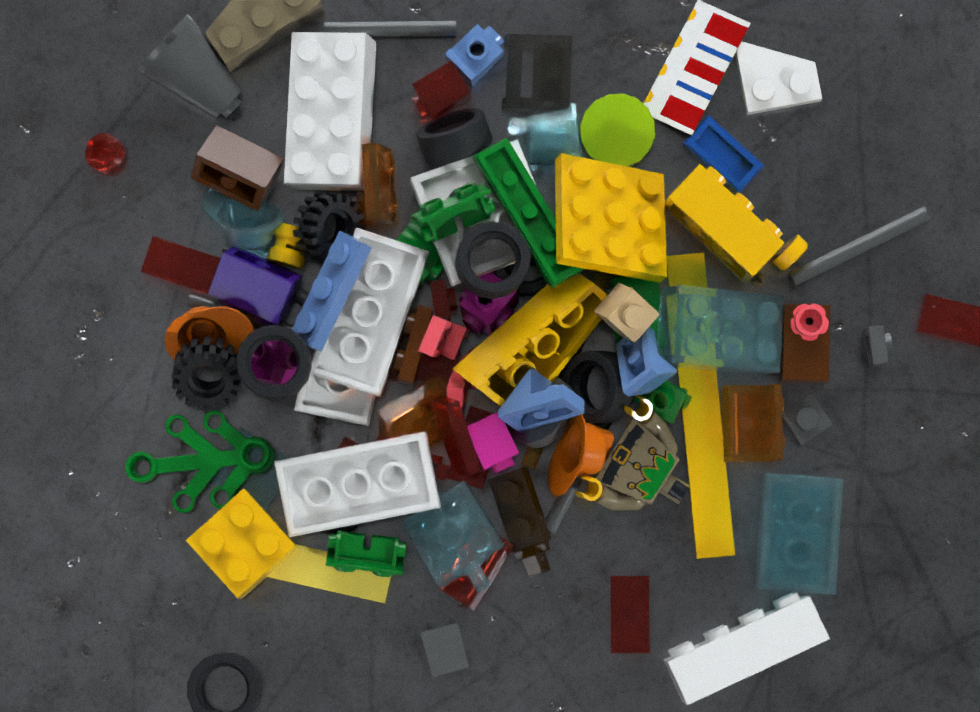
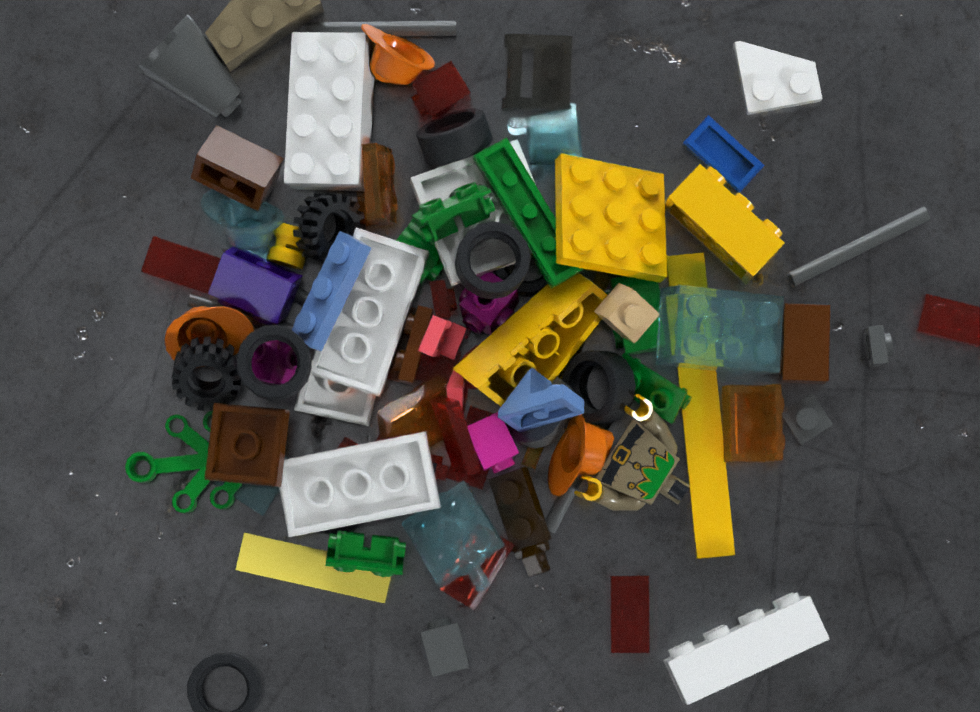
(104, 152): clear red tile -> none
(242, 544): yellow brick -> none
(247, 445): none -> reddish brown plate
(395, 58): none -> orange piece
(473, 67): medium blue brick -> none
(618, 130): lime tile -> none
(641, 365): medium blue slope -> none
(695, 66): sticker -> none
(790, 252): yellow tile -> none
(798, 533): clear light blue brick -> none
(812, 311): coral plate -> none

